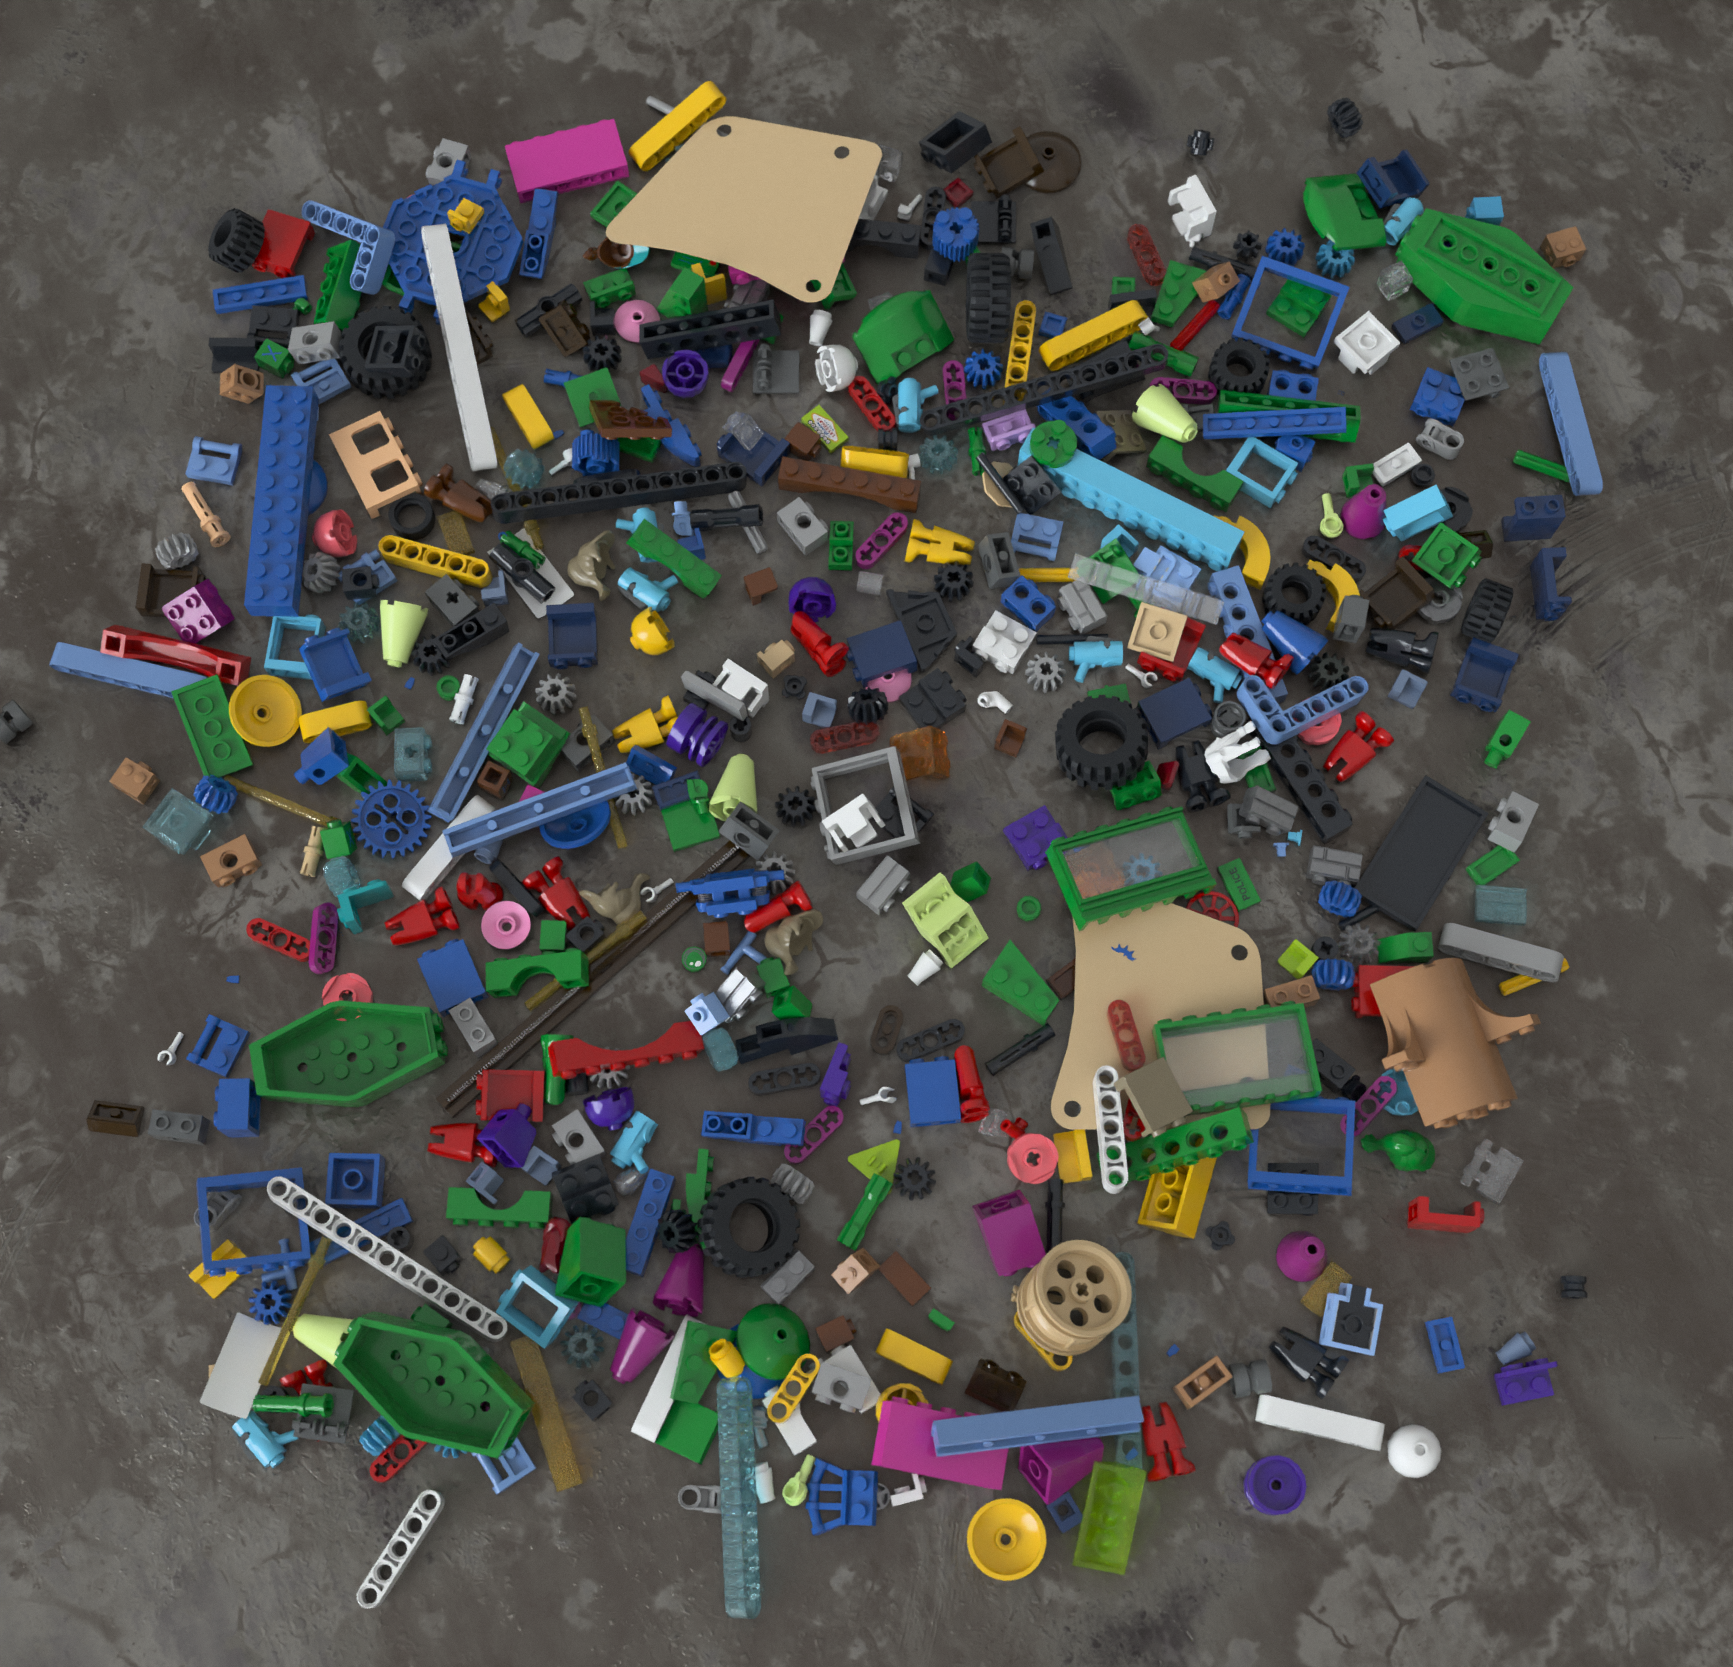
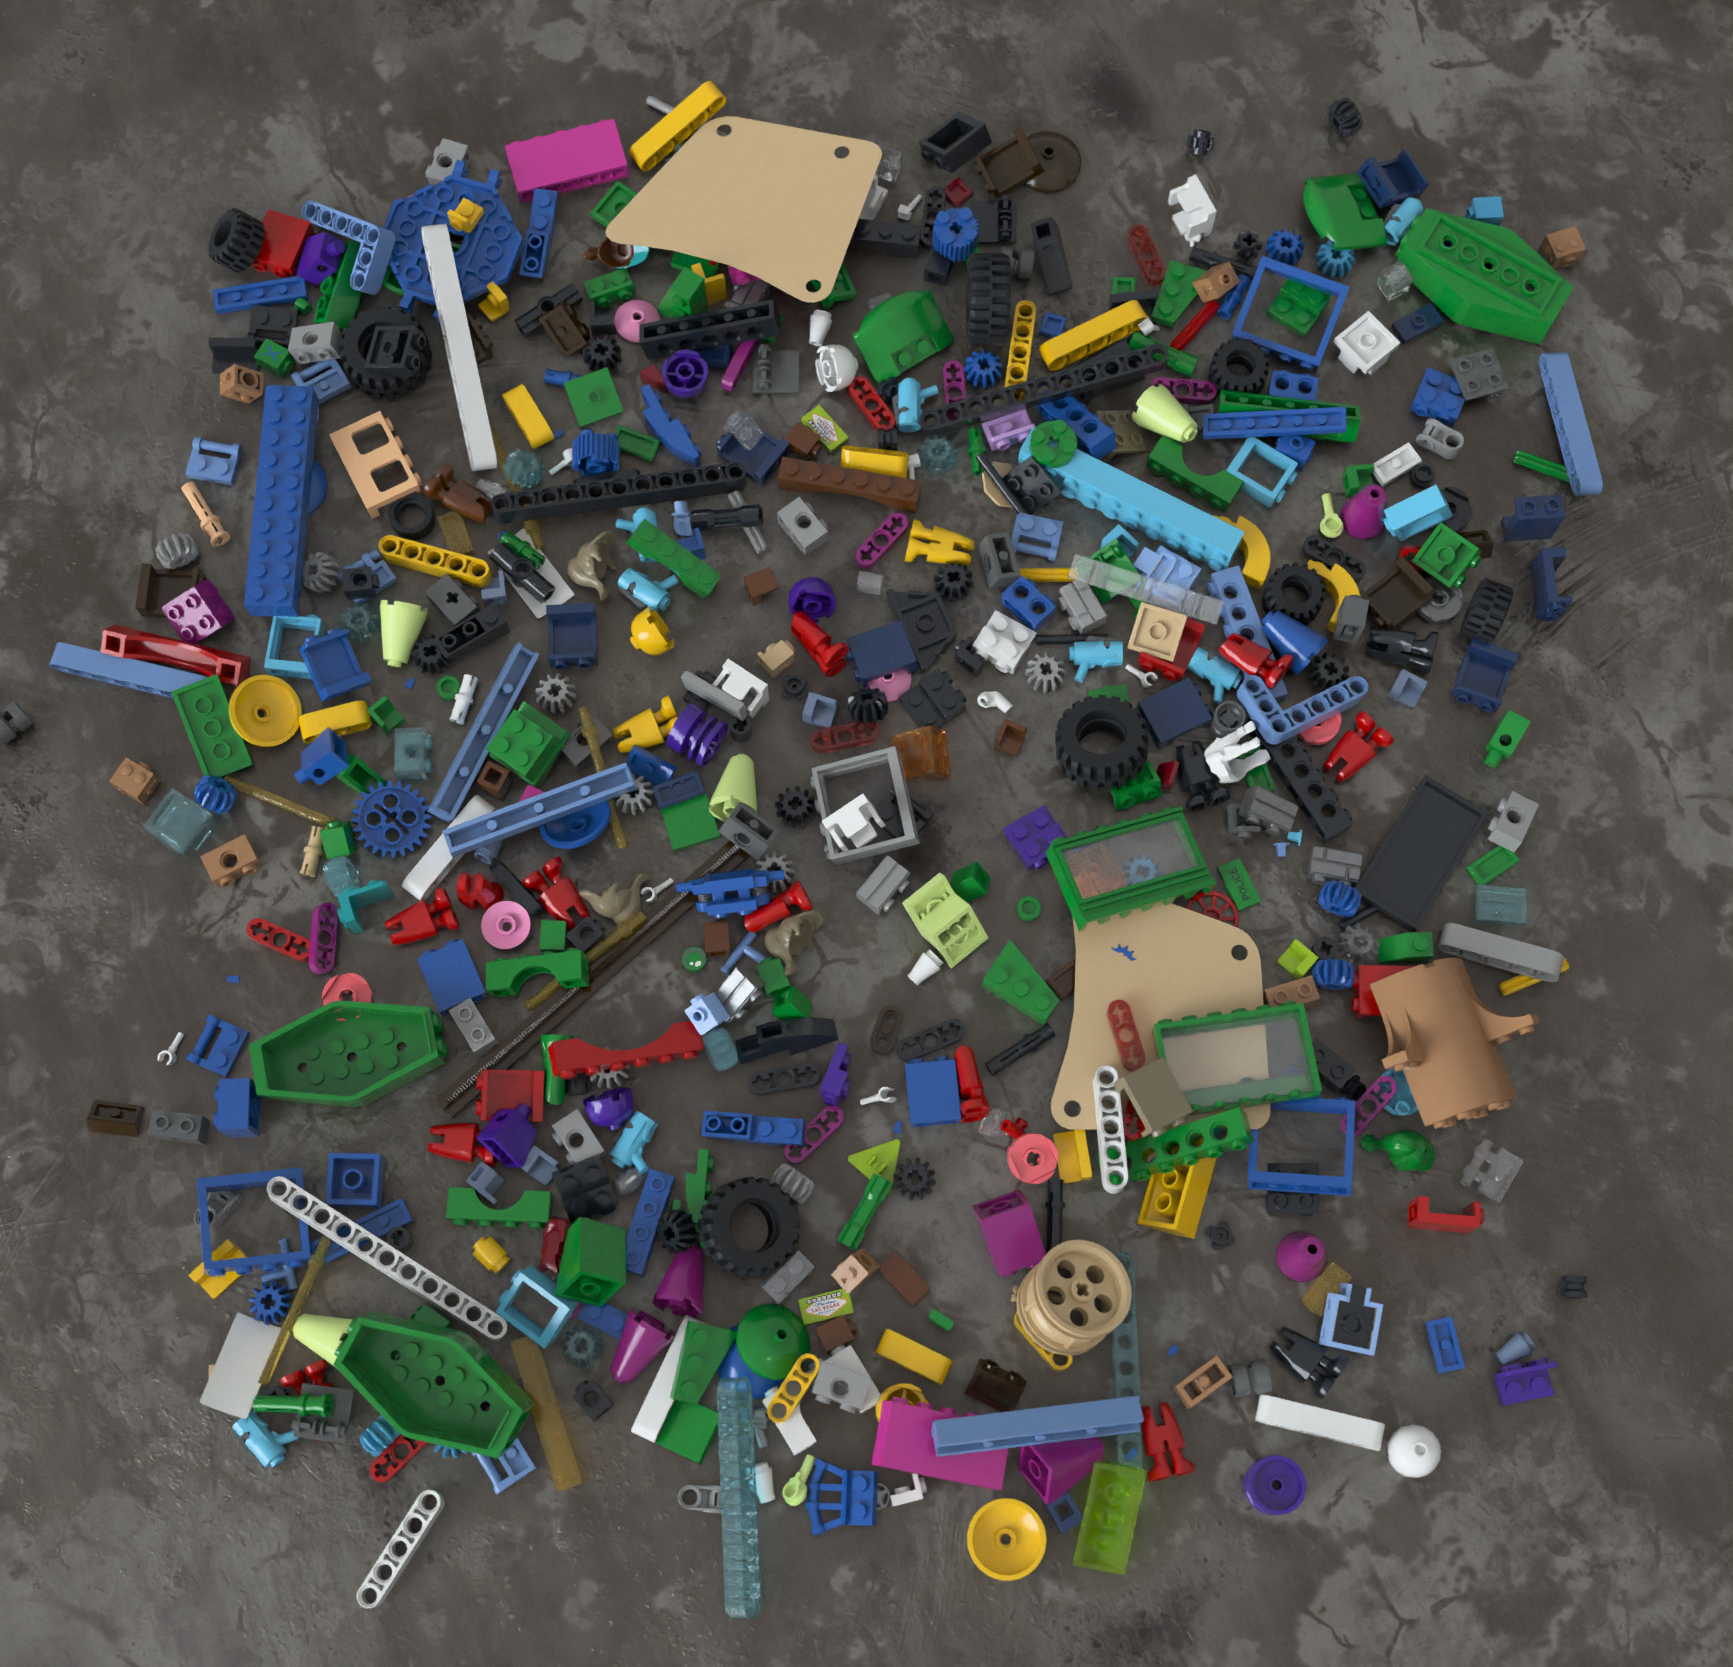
(320, 257): none -> dark purple torso
(334, 535): coral cylinder -> none
(443, 1256): black bracket -> none
(634, 423): reddish brown plate -> none
(698, 794): green piece -> none
(726, 1358): yellow brick -> none
(825, 1306): none -> tile
(841, 545): green slope -> none

